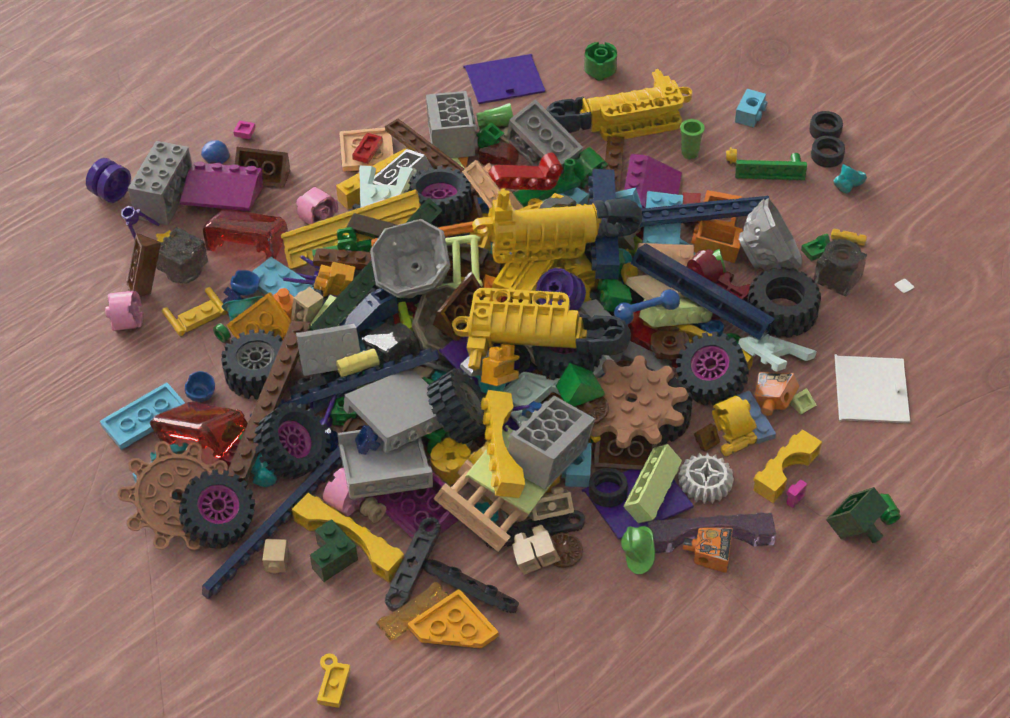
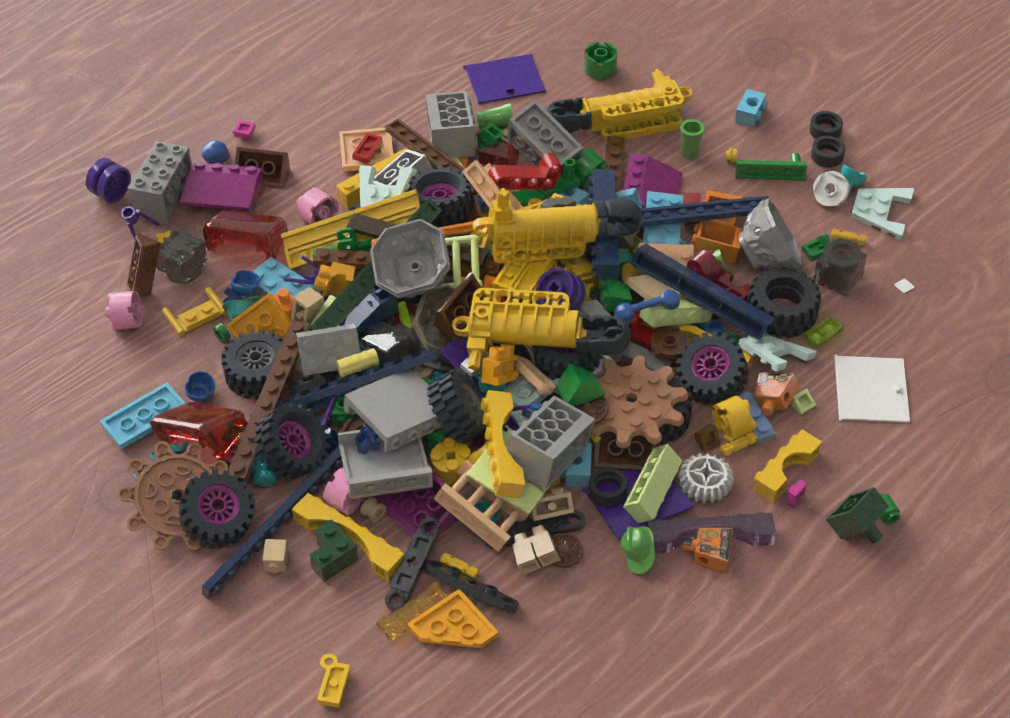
(463, 566): none -> yellow axle
(534, 376): none -> light nougat plate
(823, 331): none -> clear neon green plate
(828, 179): none -> white plate
(873, 206): none -> light aqua wing

